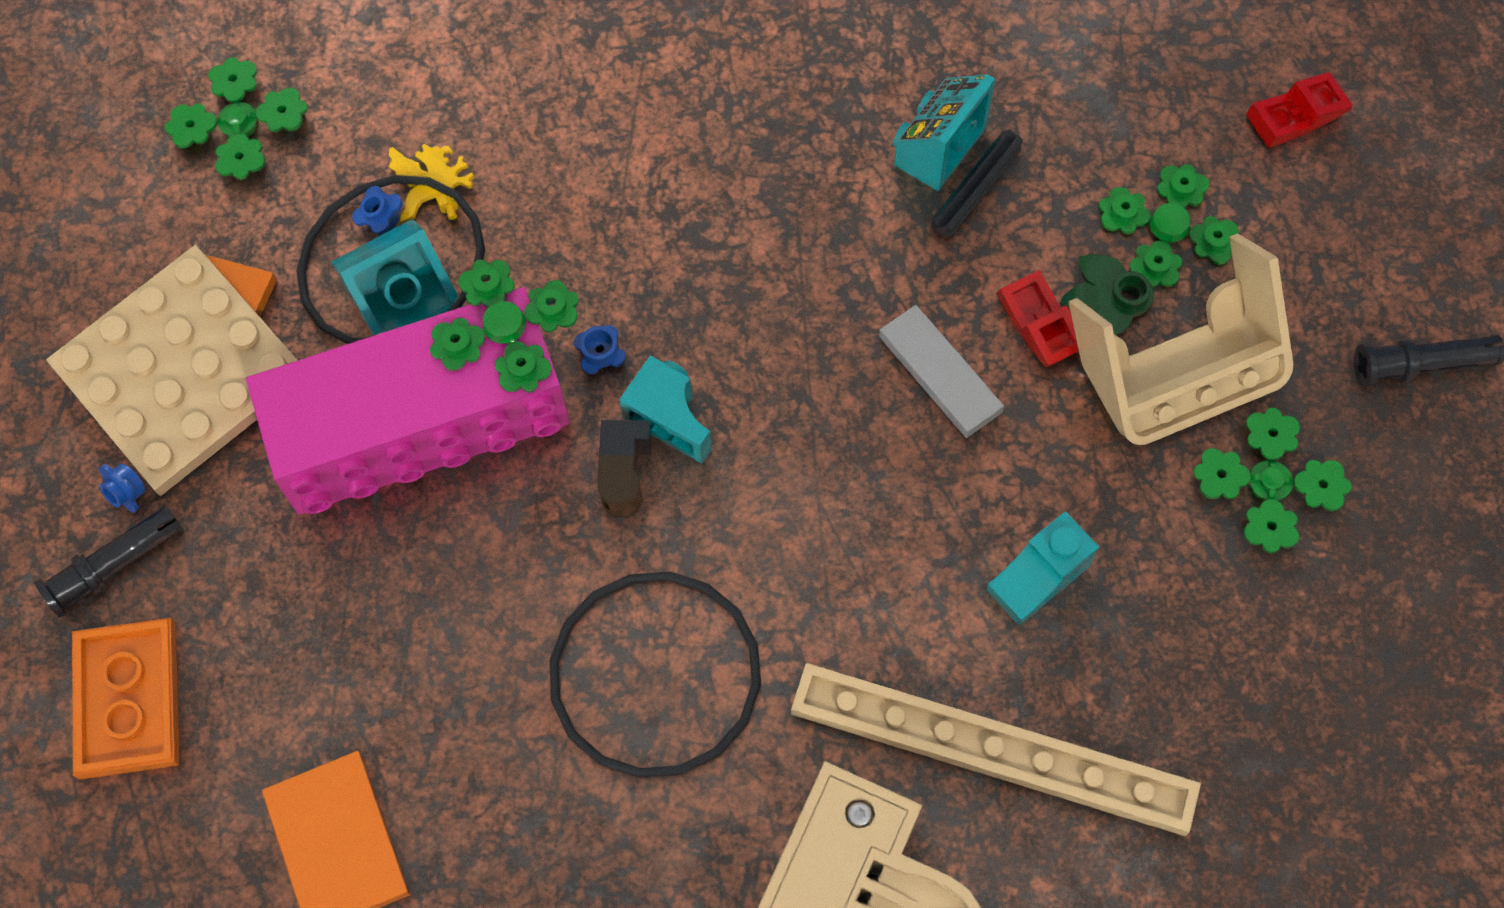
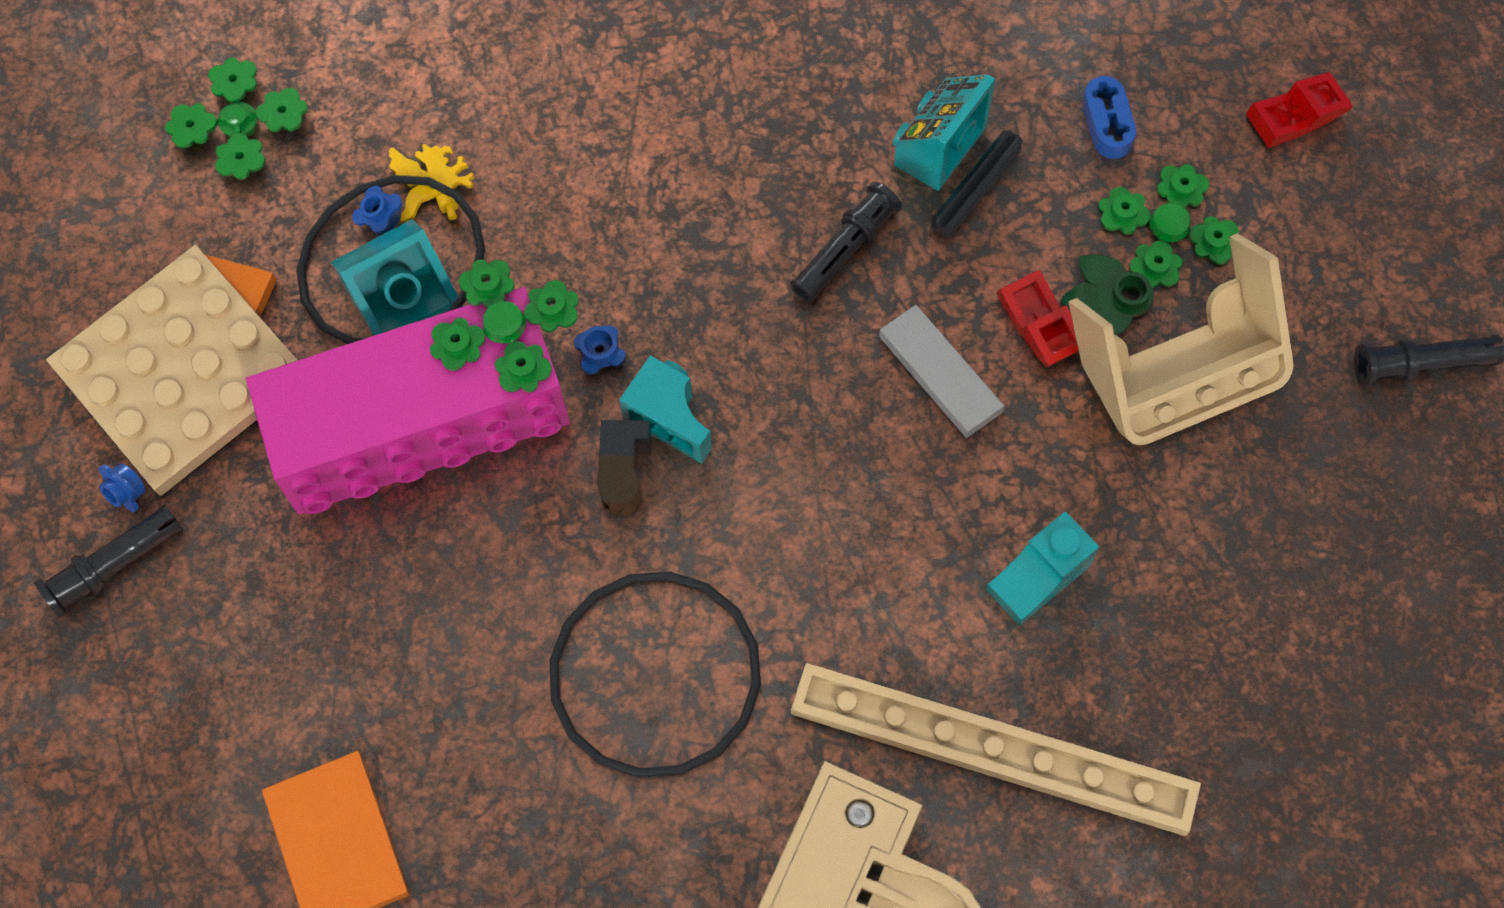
(125, 698): orange tile -> none
(857, 228): none -> black pin
(1118, 115): none -> blue beam
(1272, 480): green plant -> none

